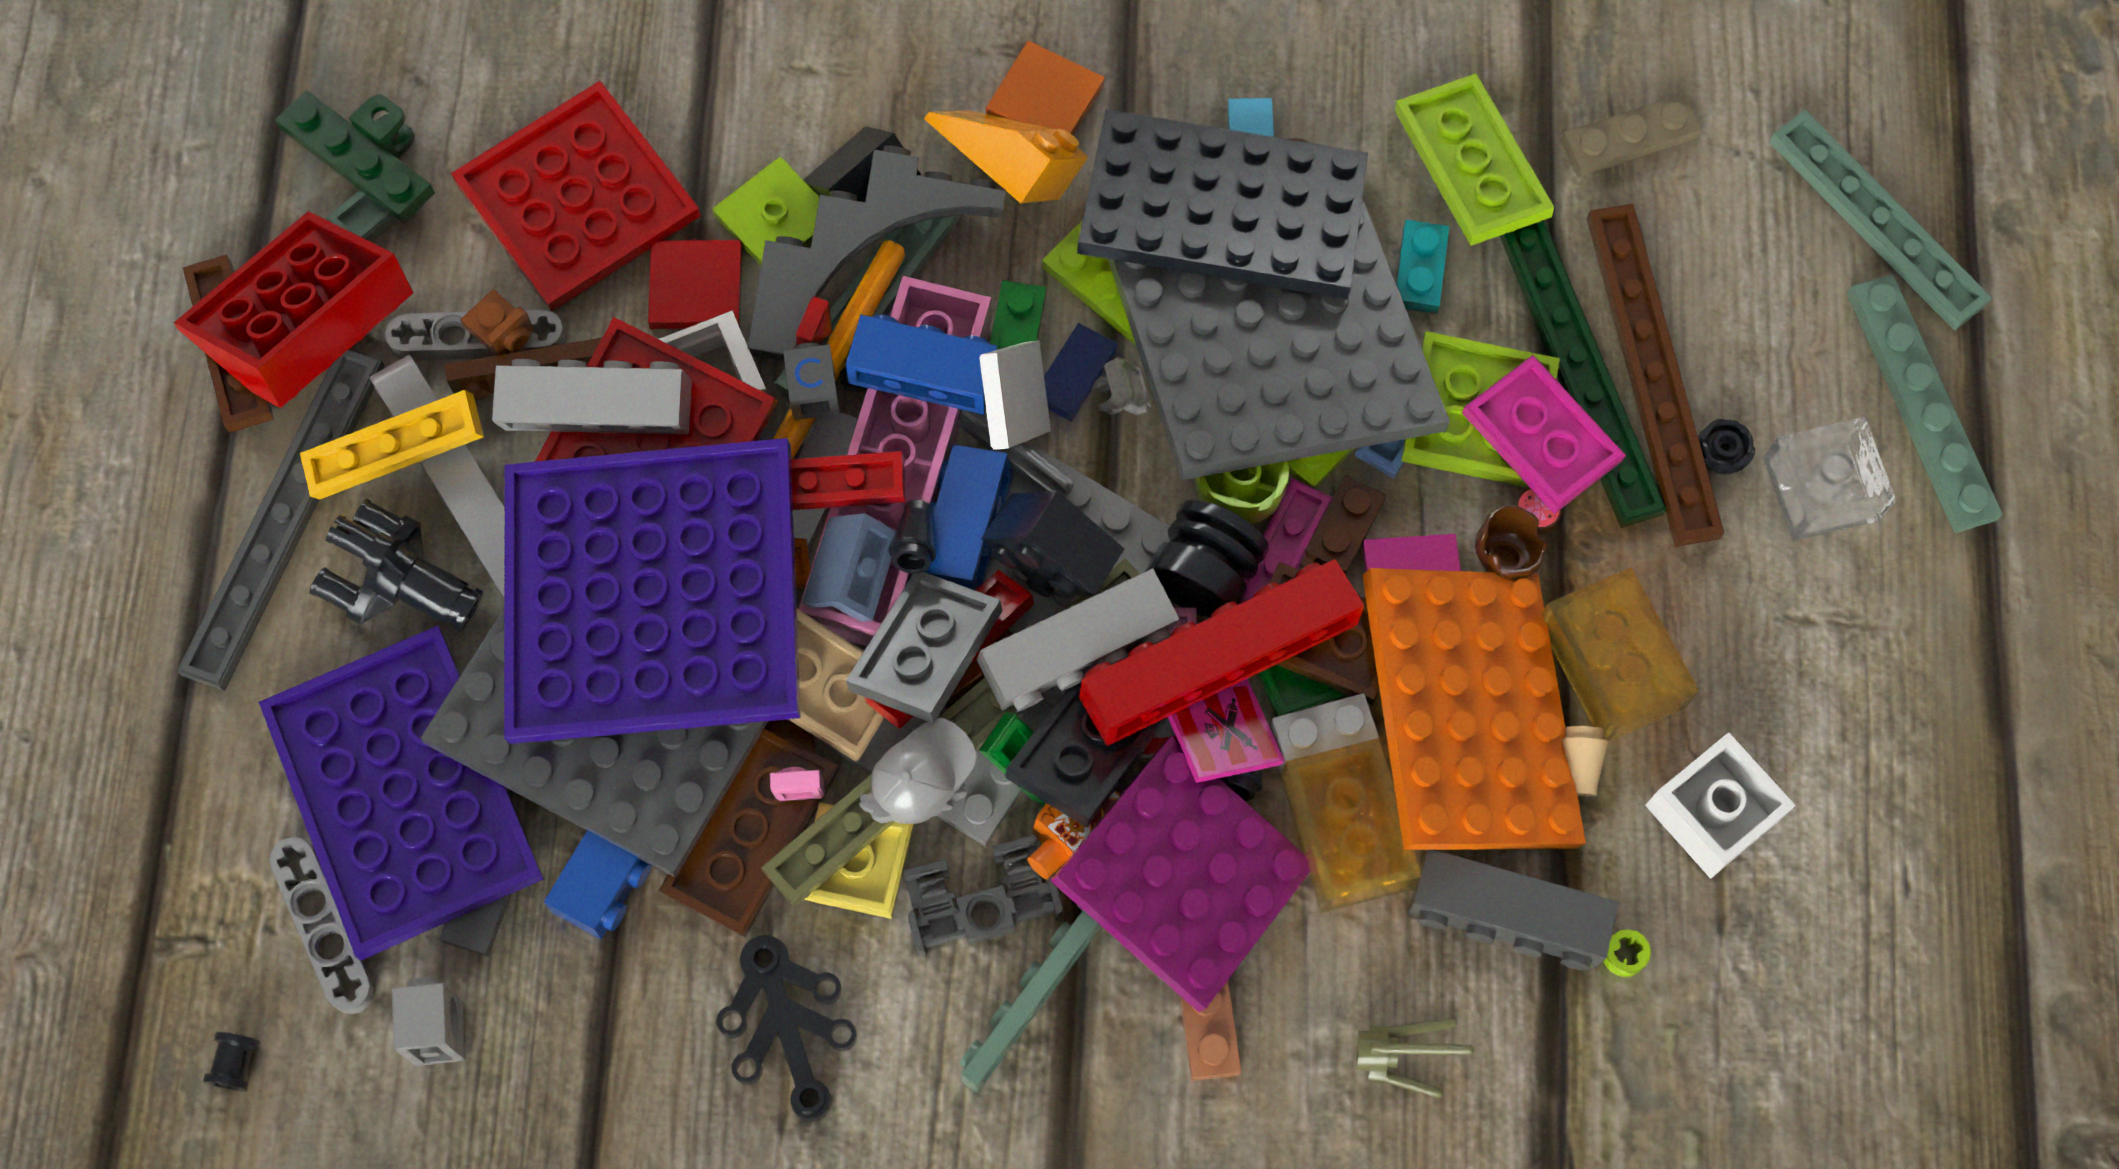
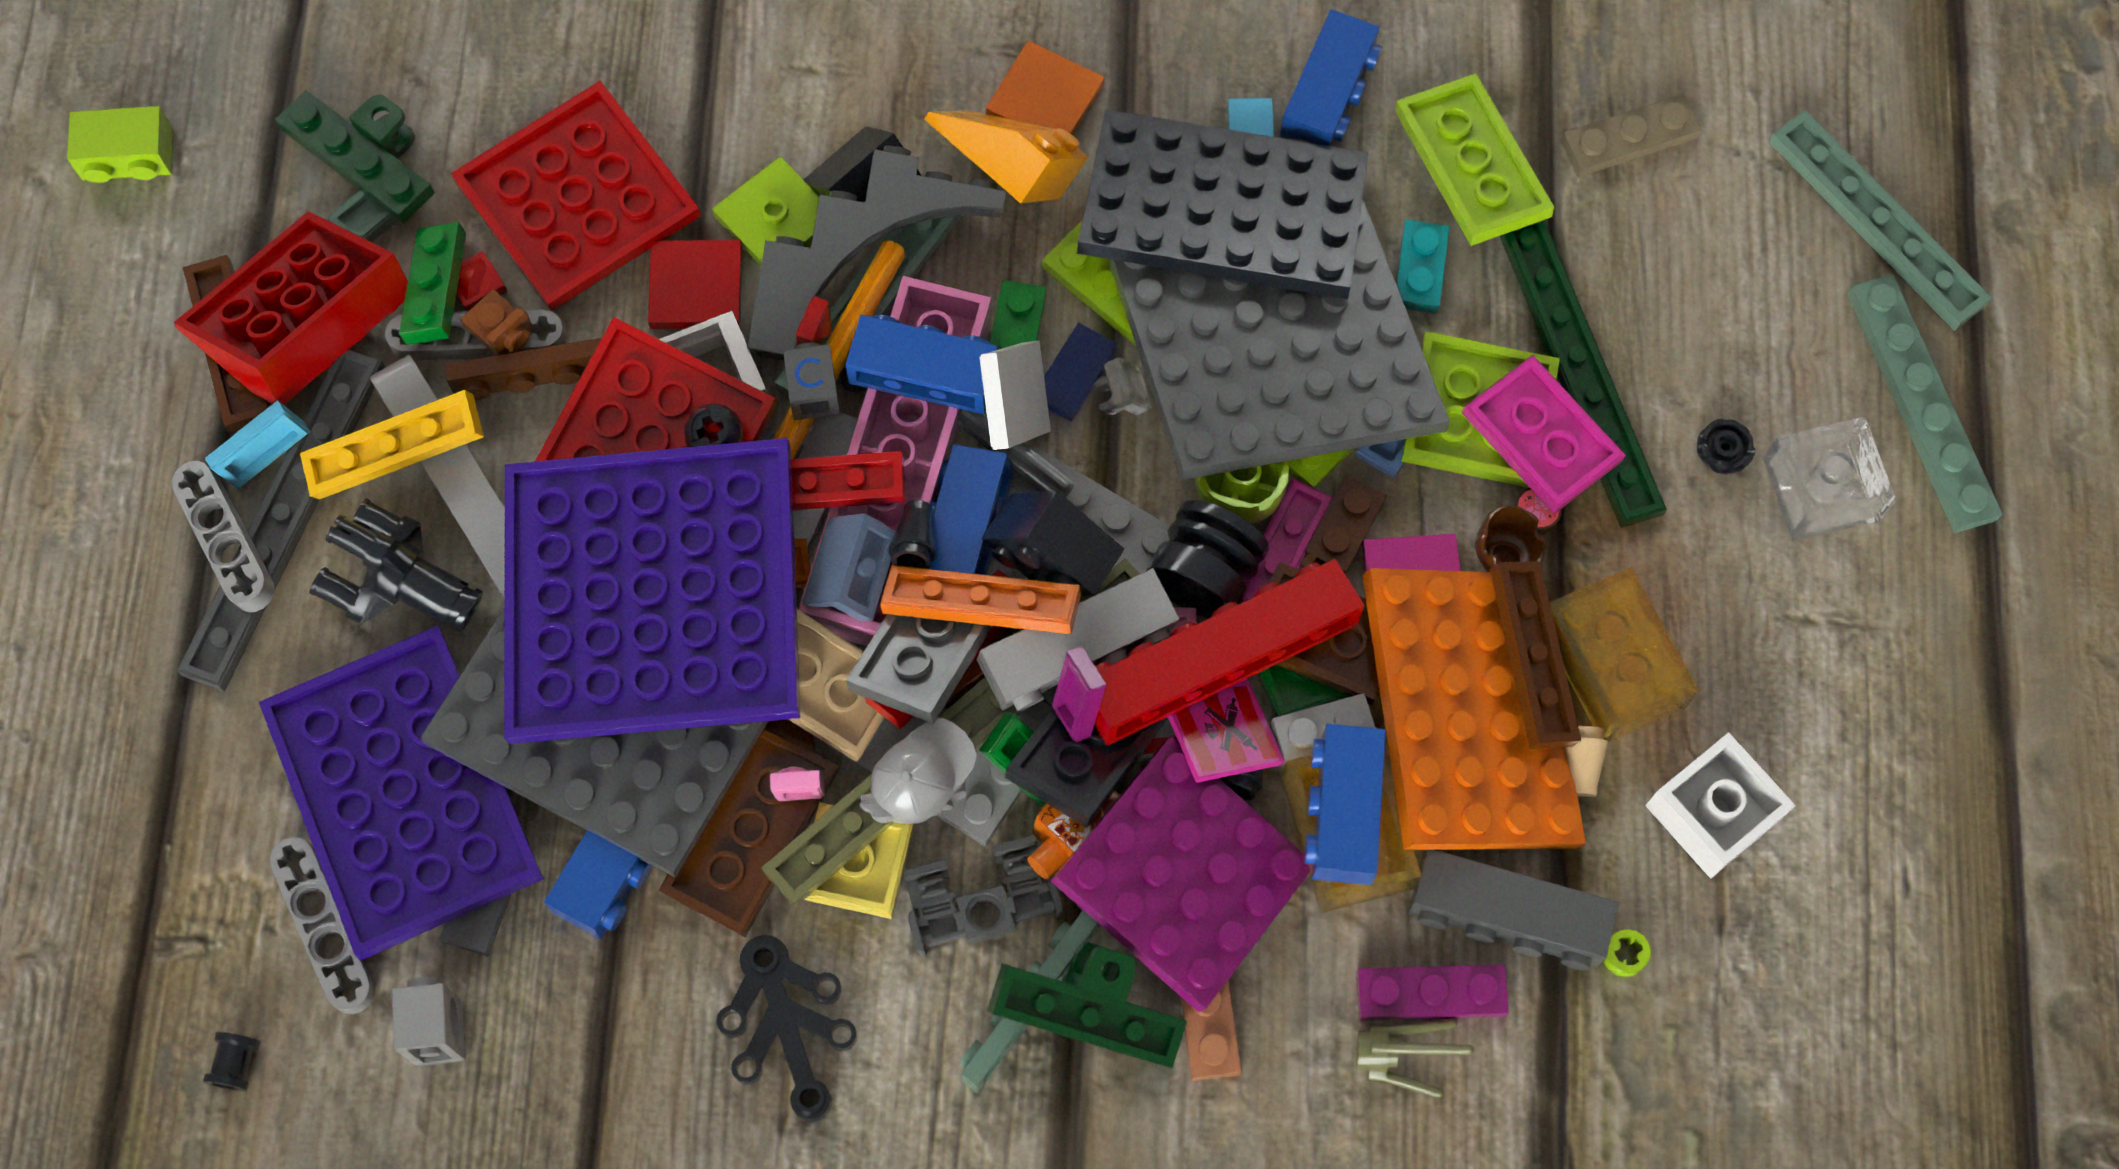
(120, 143): none -> lime brick
(219, 537): none -> light grey beam
(257, 444): none -> medium azure tile
(432, 283): none -> green plate
(476, 280): none -> red tile
(592, 397): light grey brick -> none
(724, 417): none -> black piece
(981, 599): none -> orange tile
(1078, 694): none -> magenta tile
(1090, 1005): none -> dark green plate
(1332, 80): none -> blue brick
(1346, 804): none -> blue brick
(1432, 992): none -> magenta plate
(1535, 655): none -> reddish brown plate
(1655, 376): reddish brown plate -> none

